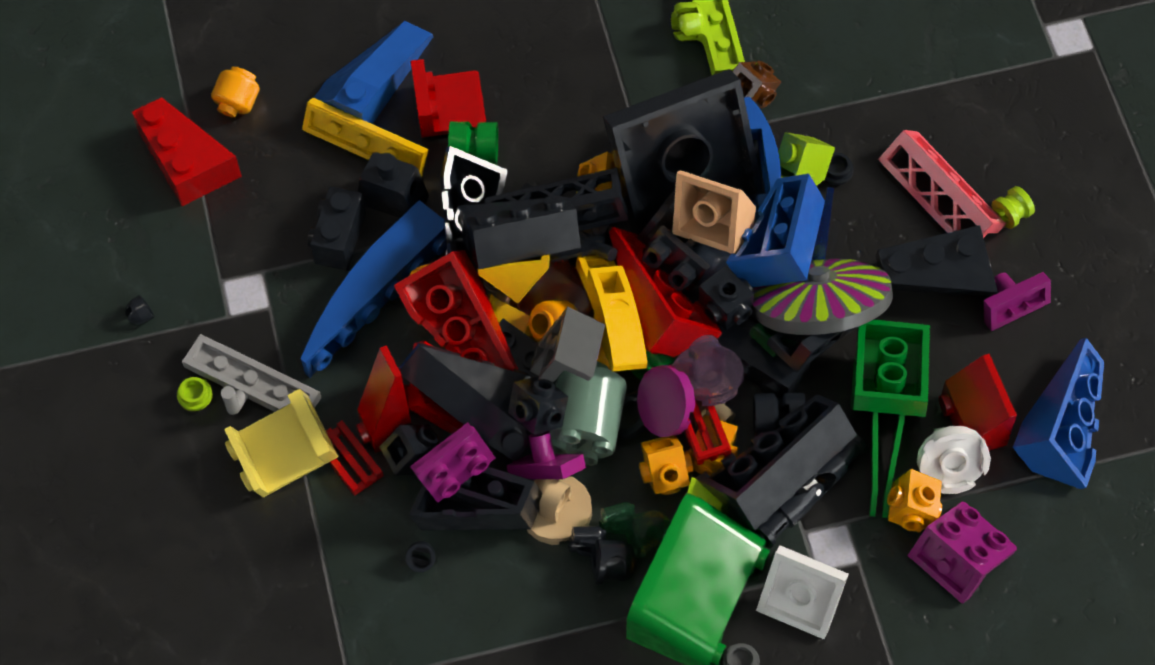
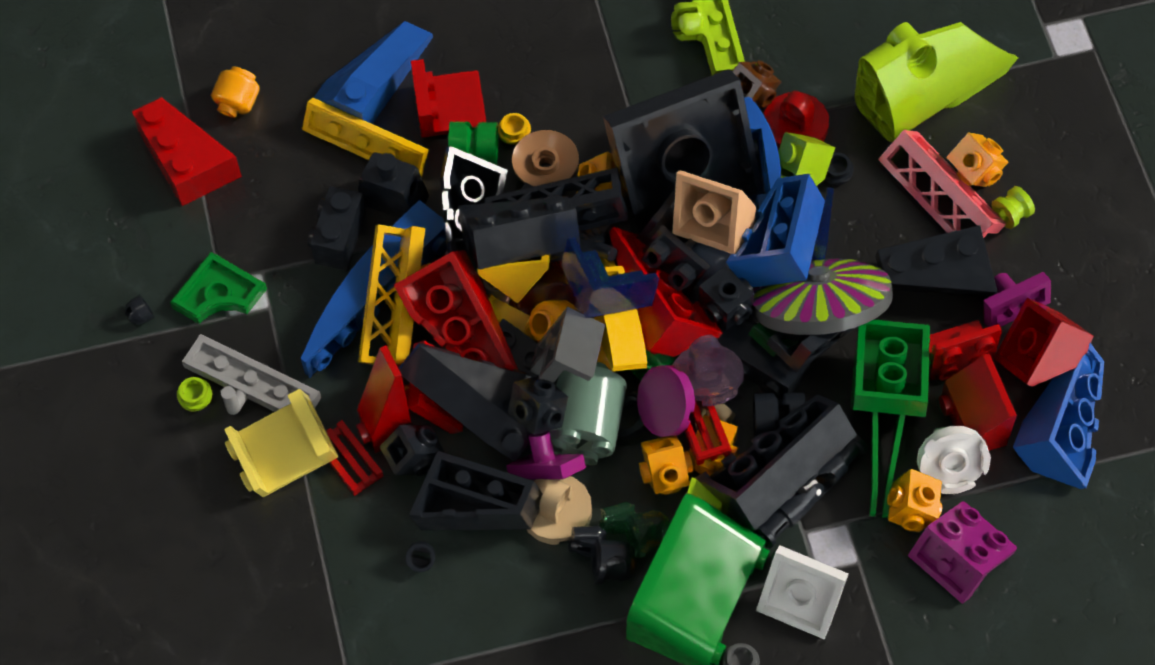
(217, 288): none -> green tile
(401, 323): none -> yellow fence
(453, 462): magenta bracket -> none
(513, 128): none -> yellow plate
(542, 148): none -> medium nougat dish
(602, 293): none -> clear blue panel
(797, 114): none -> red tile
(923, 74): none -> lime panel
(959, 347): none -> red bracket
(978, 160): none -> light orange brick
(1042, 344): none -> red slope

